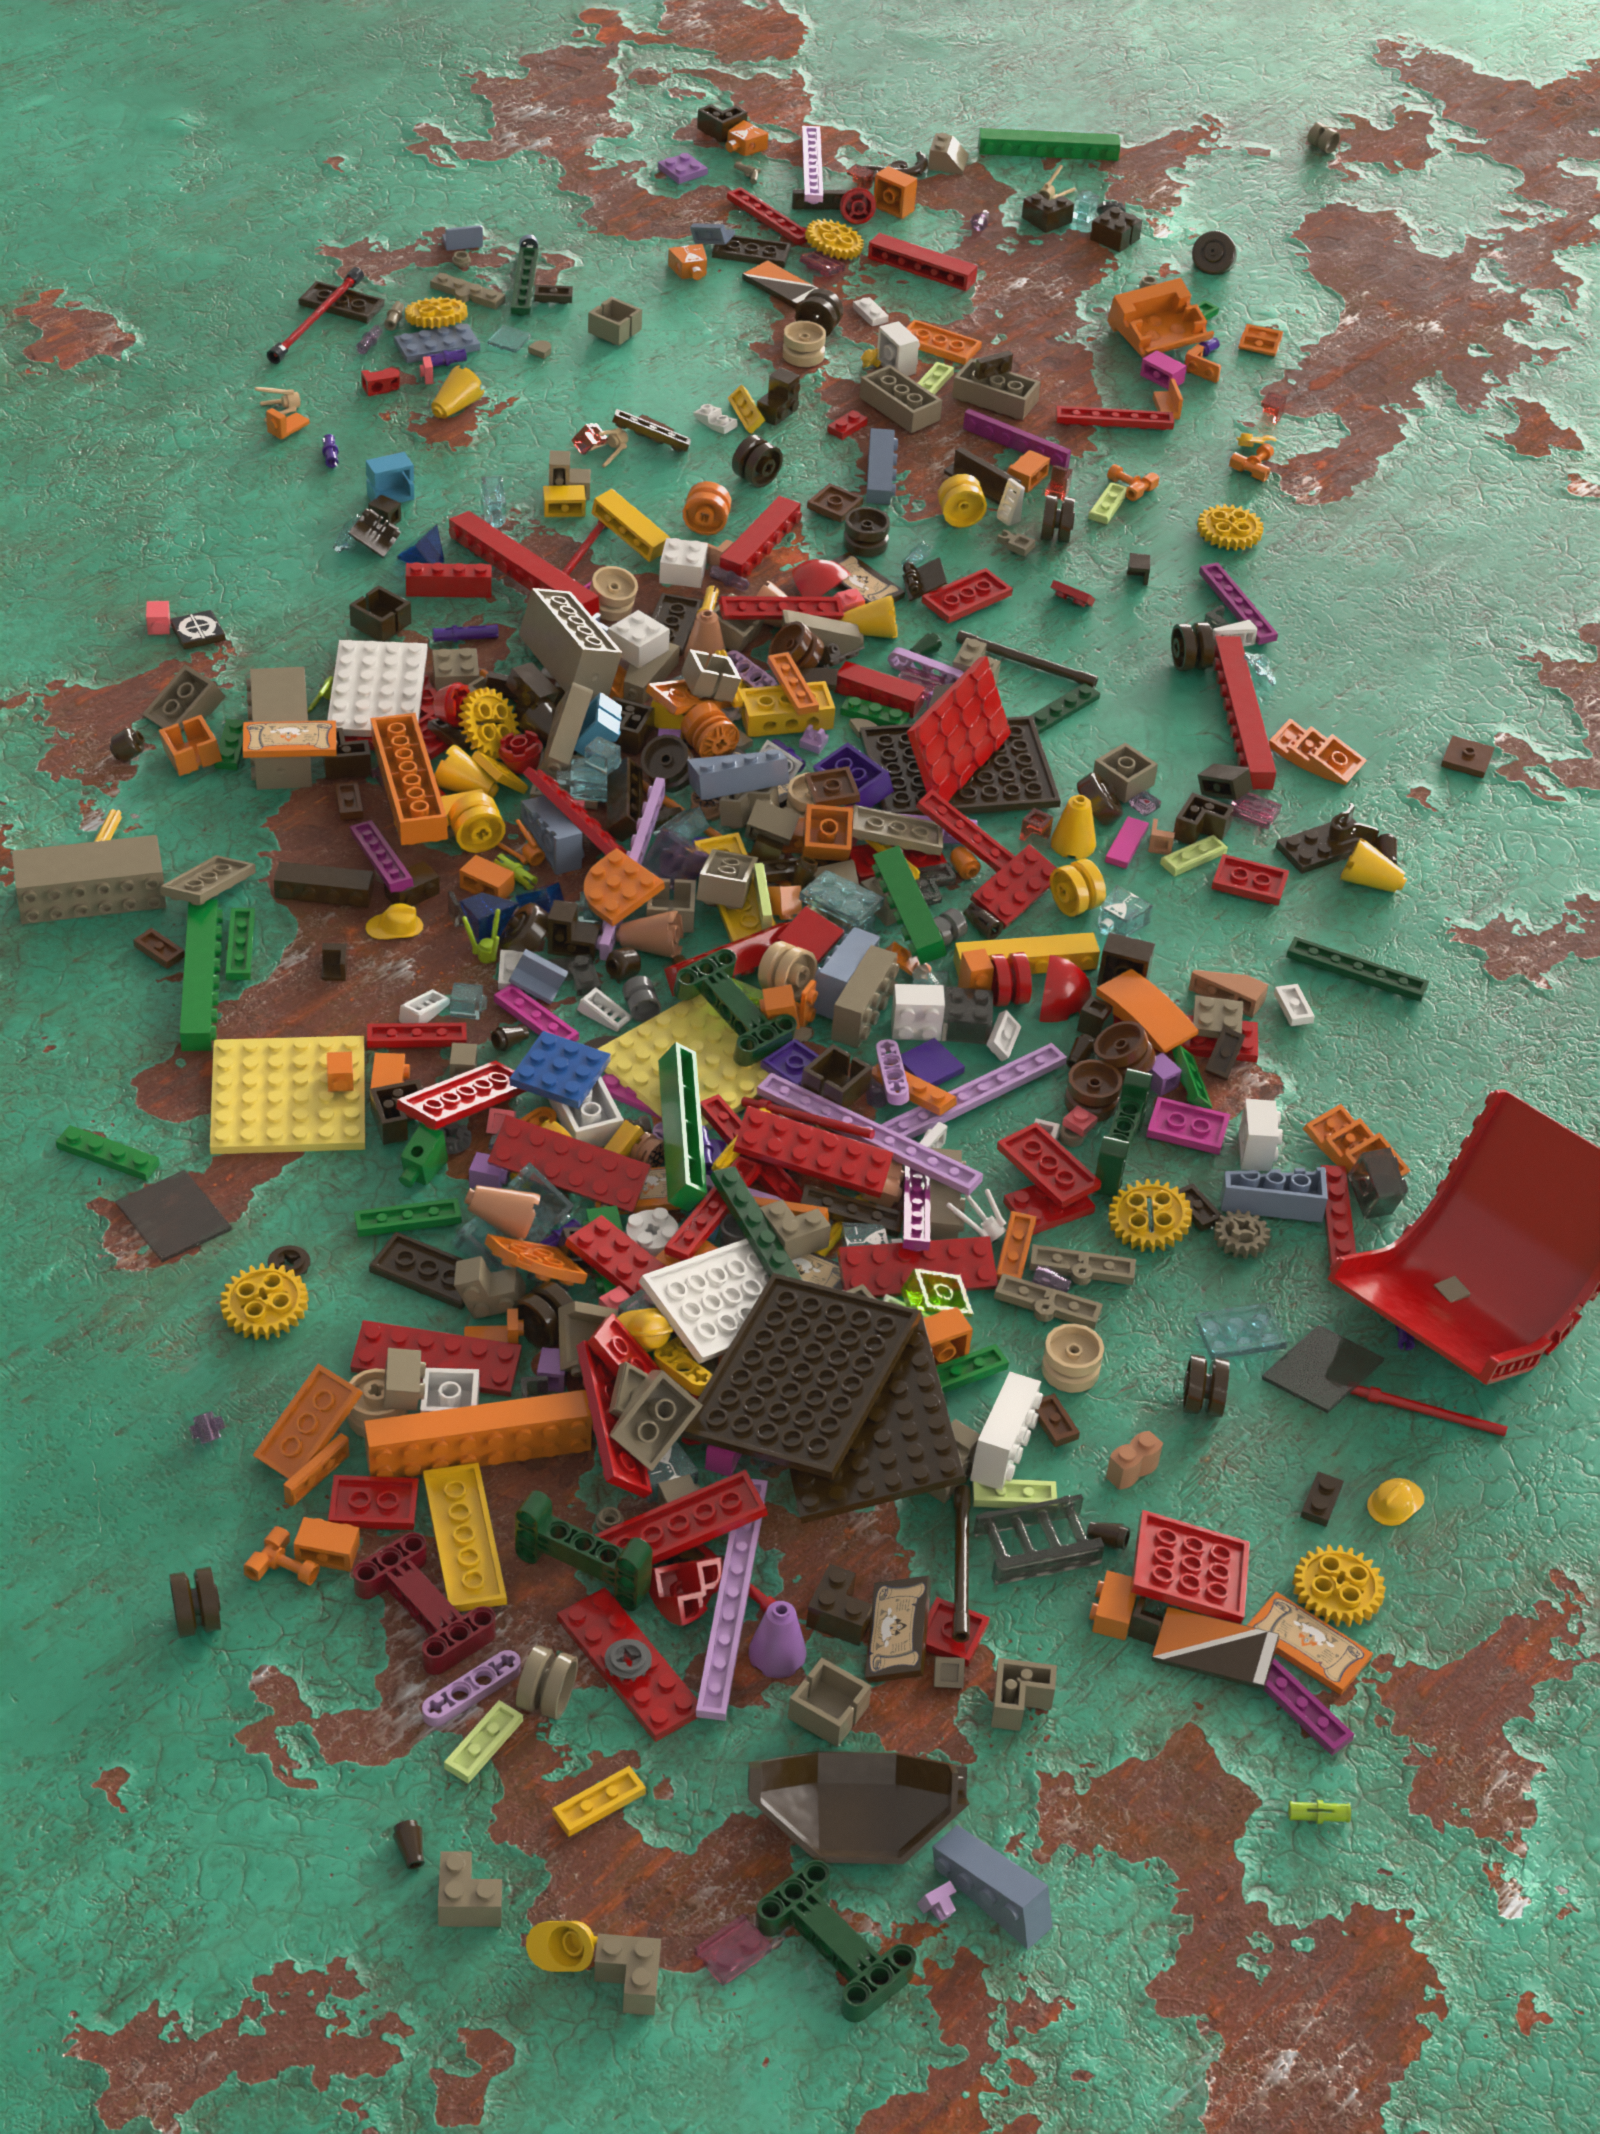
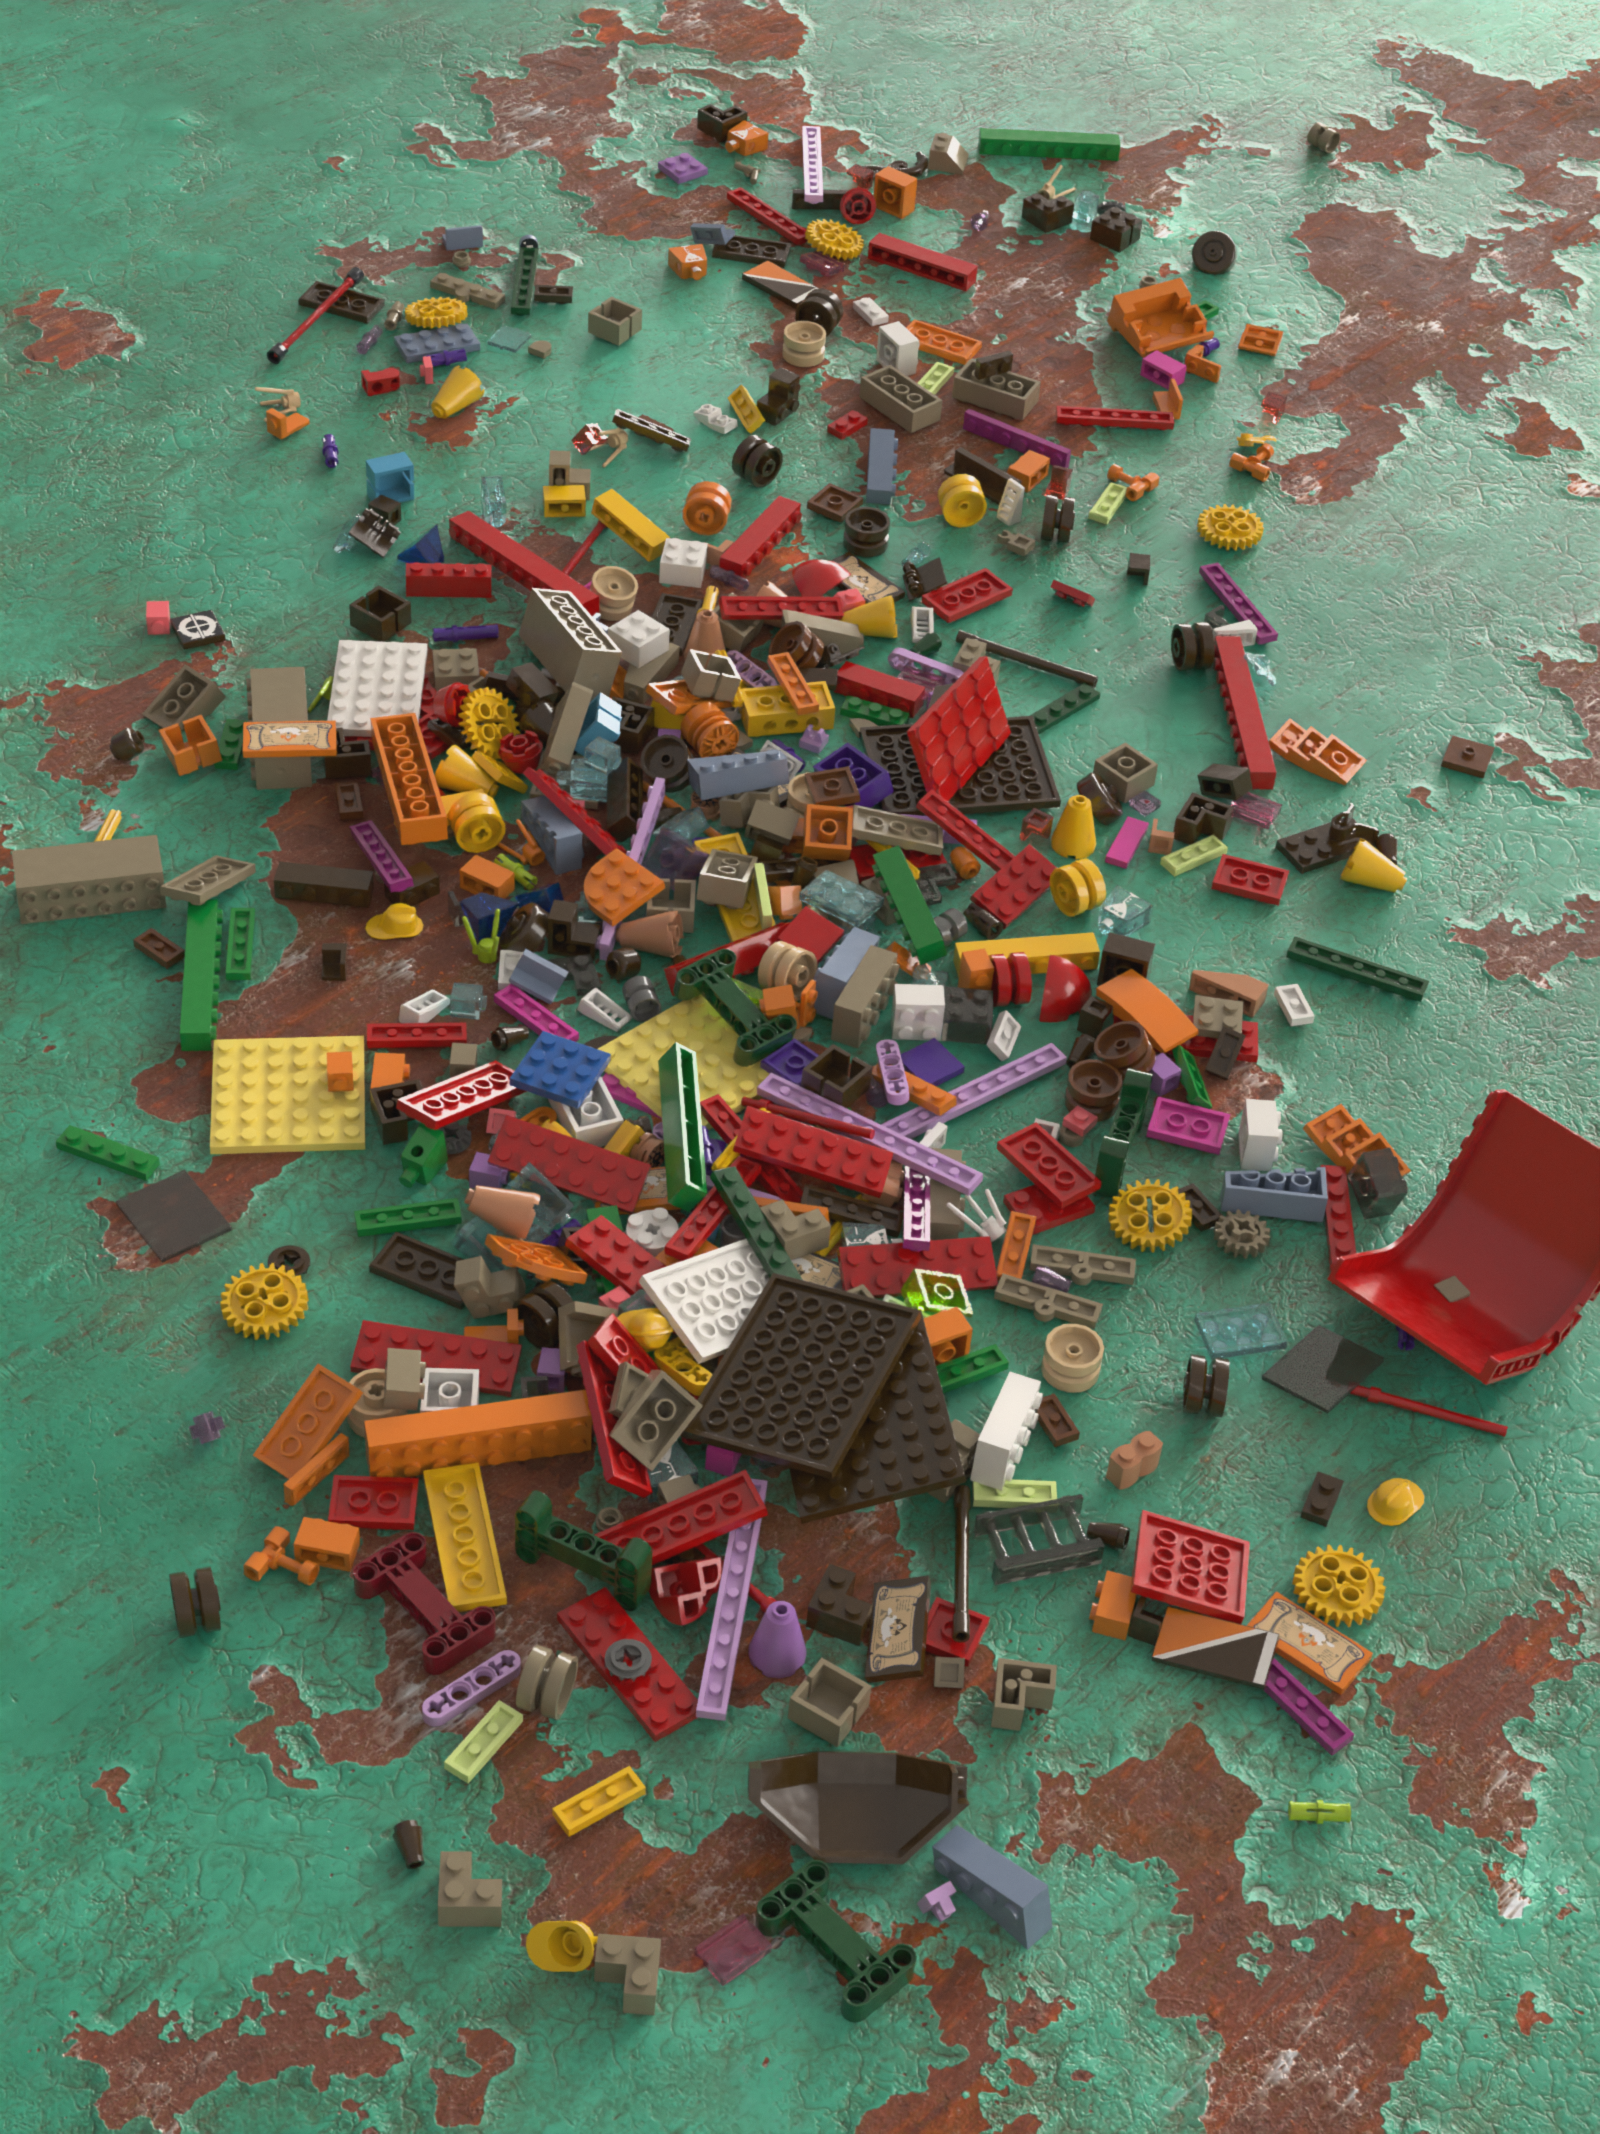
(870, 358): yellow plant -> none
(924, 614): none -> white slope

